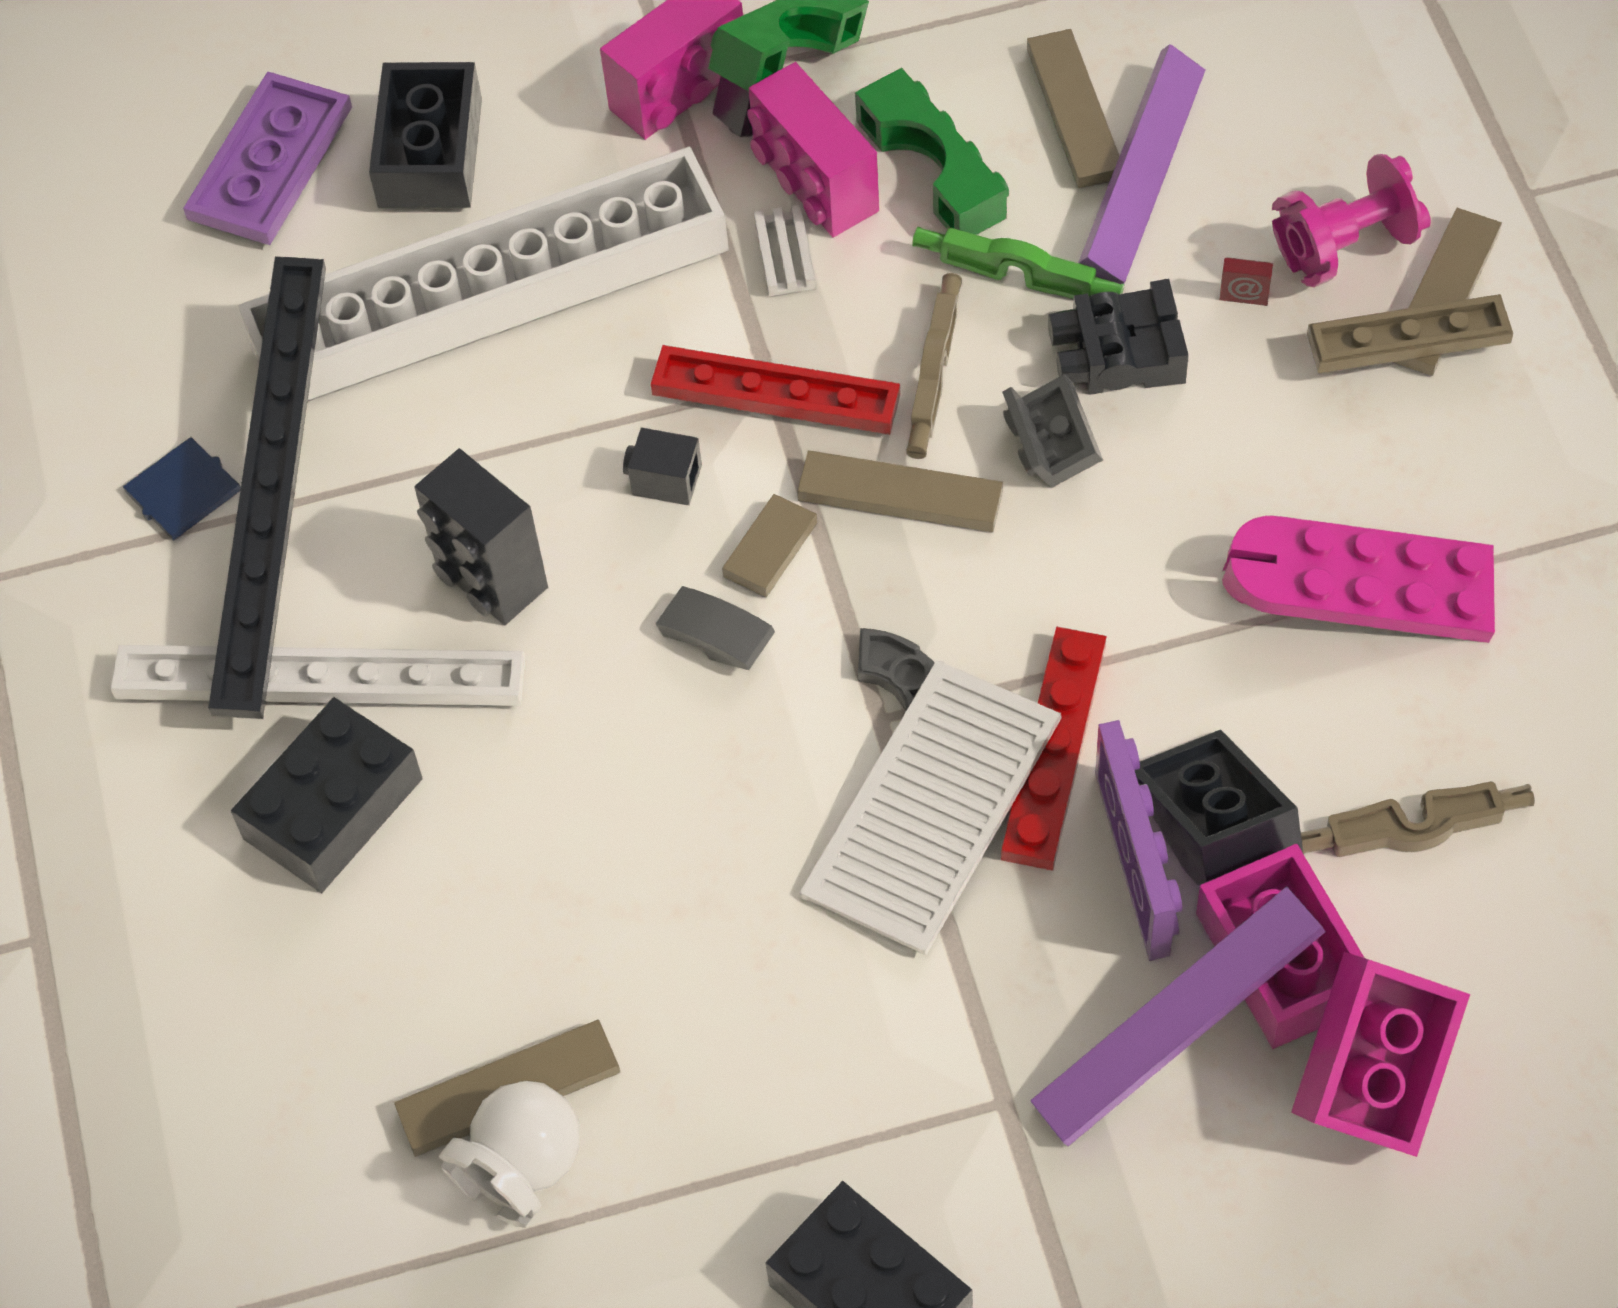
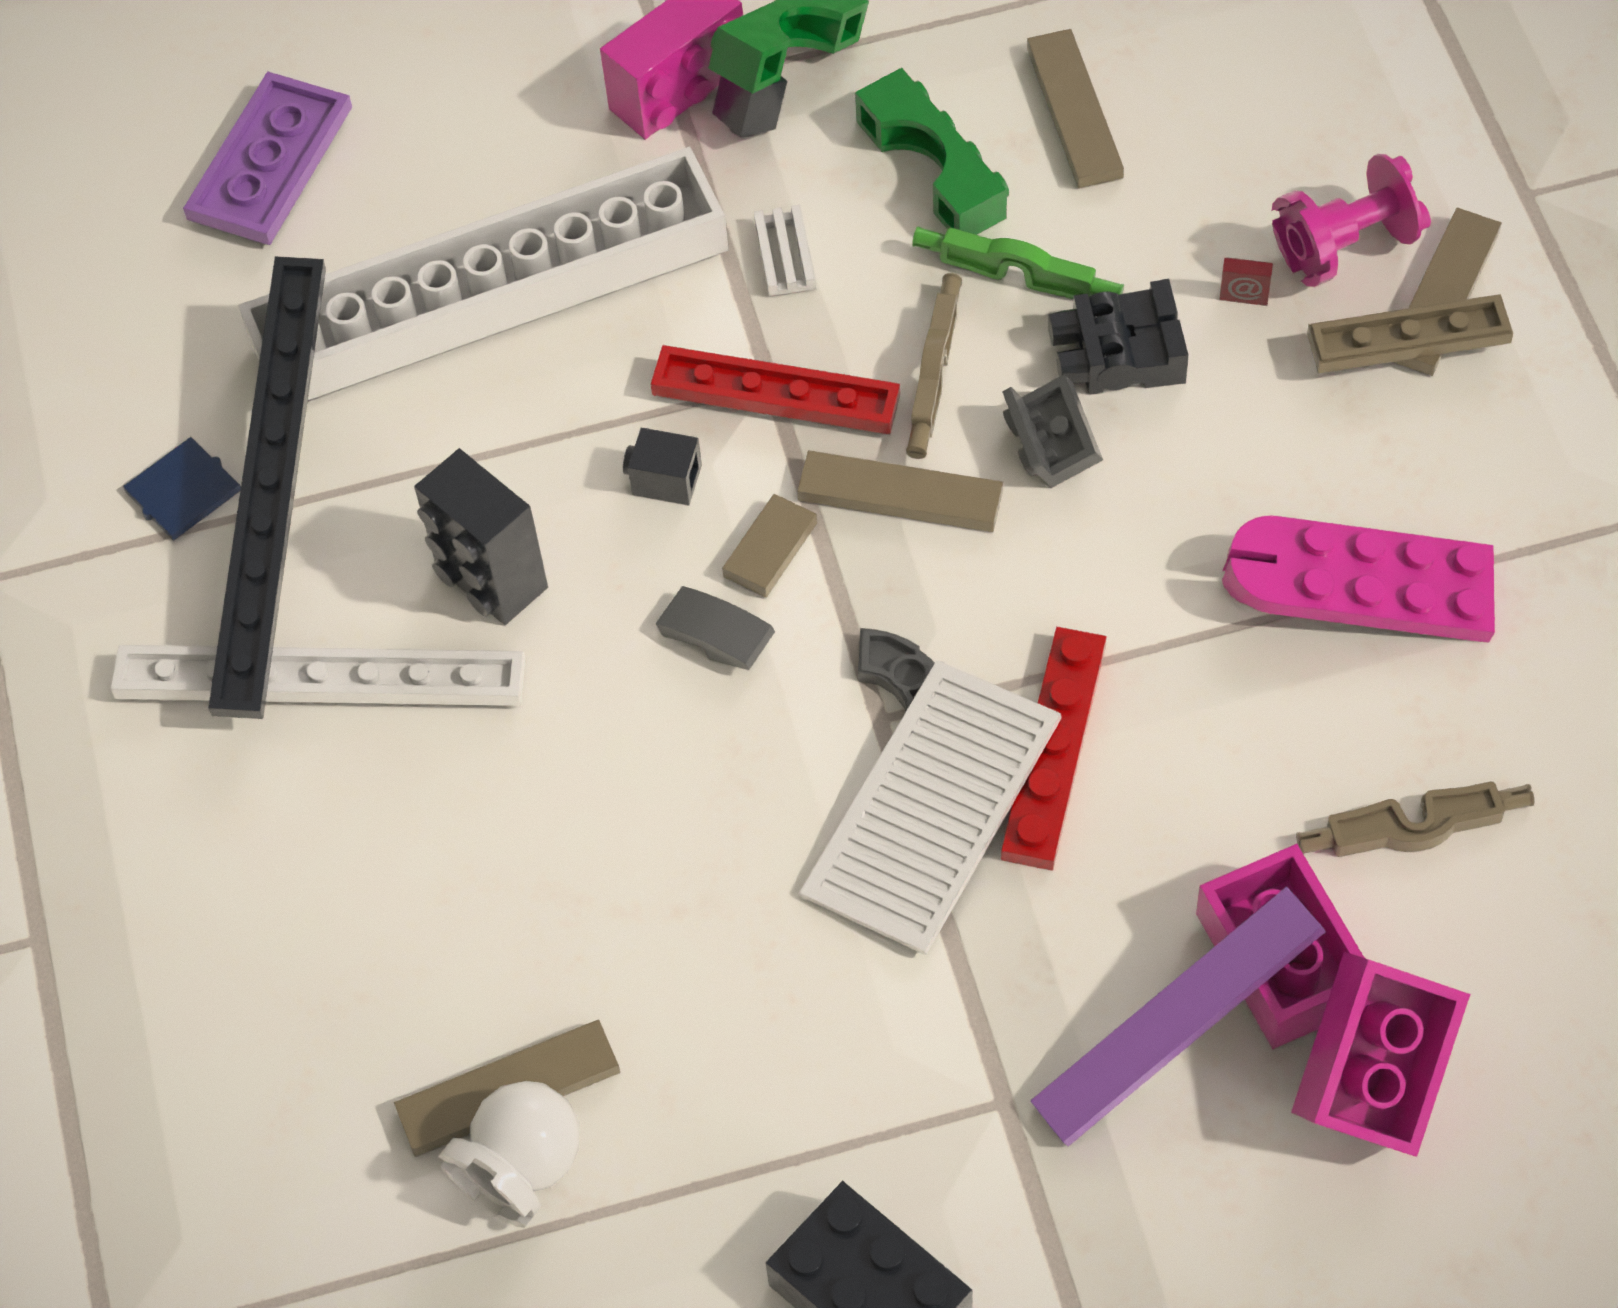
(327, 794): black brick -> none
(426, 135): black brick -> none
(813, 150): dark pink brick -> none
(1137, 846): medium lavender plate -> none
(1142, 165): medium lavender tile -> none
(1217, 807): black slope -> none

